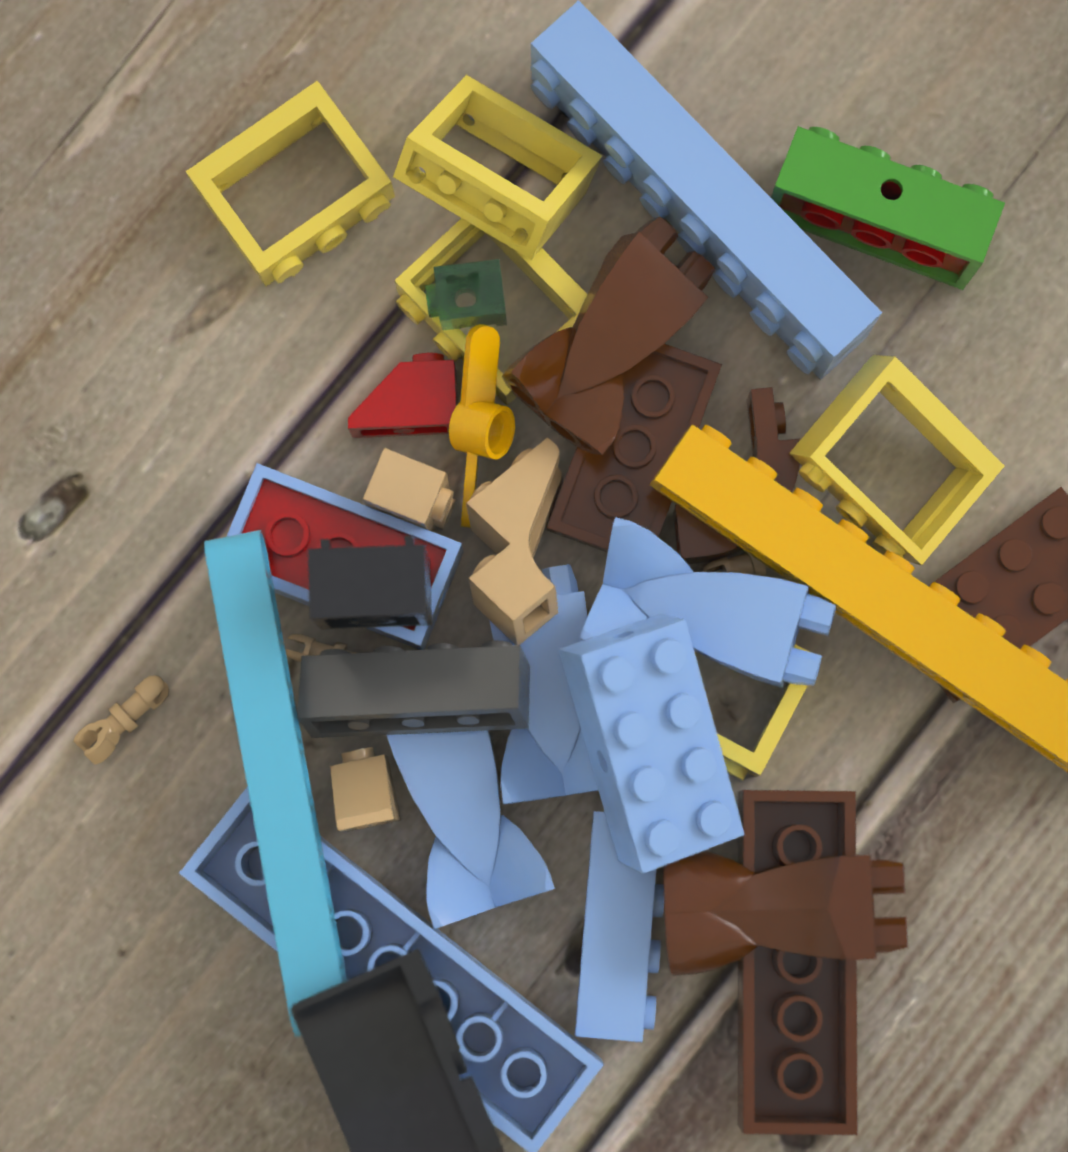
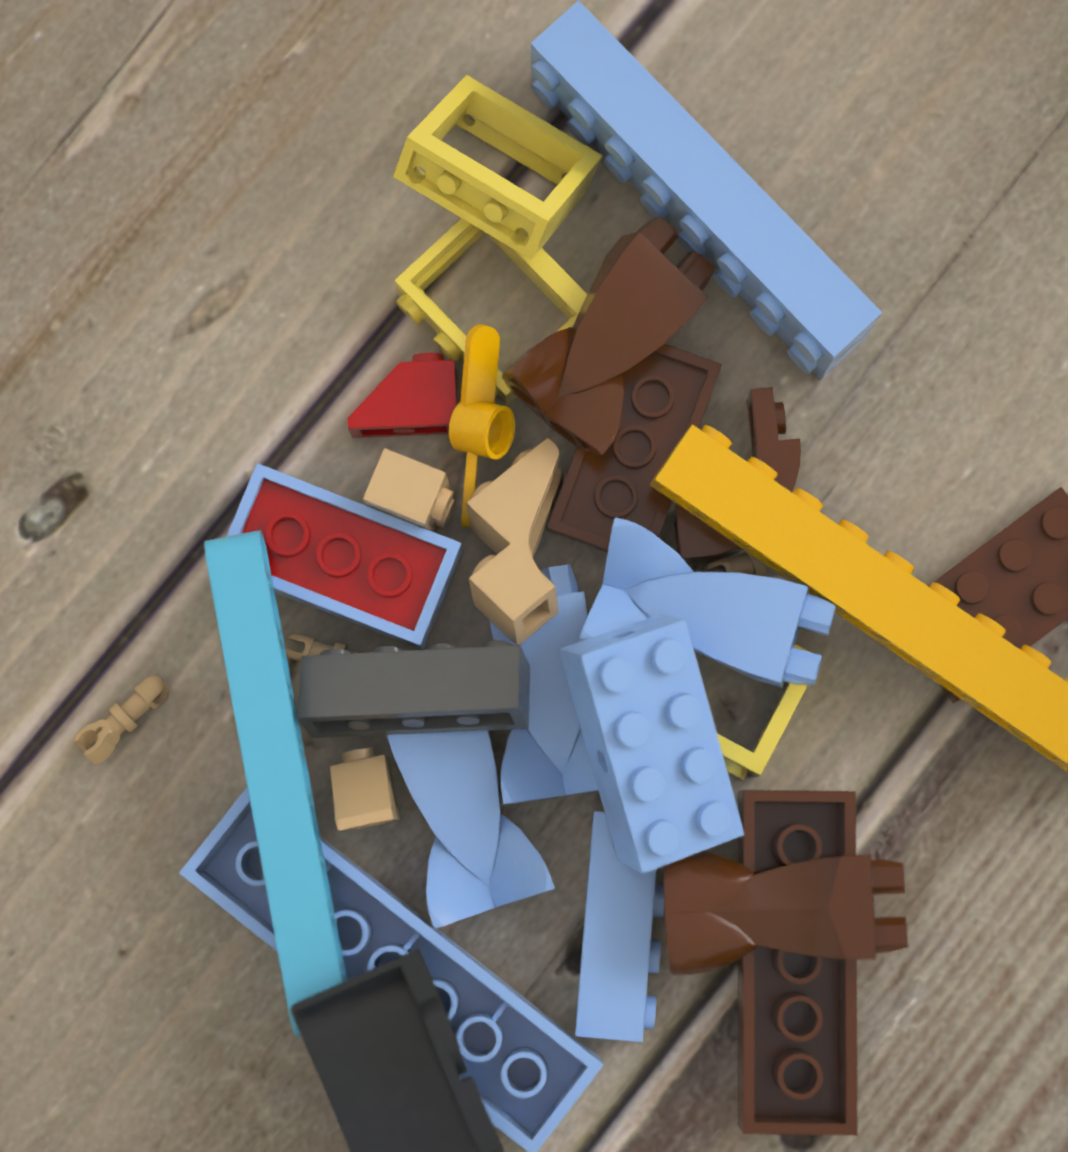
(265, 141): light yellow window -> none
(370, 586): black container -> none
(477, 278): clear green brick -> none
(886, 207): bright green brick -> none
(973, 461): light yellow window -> none

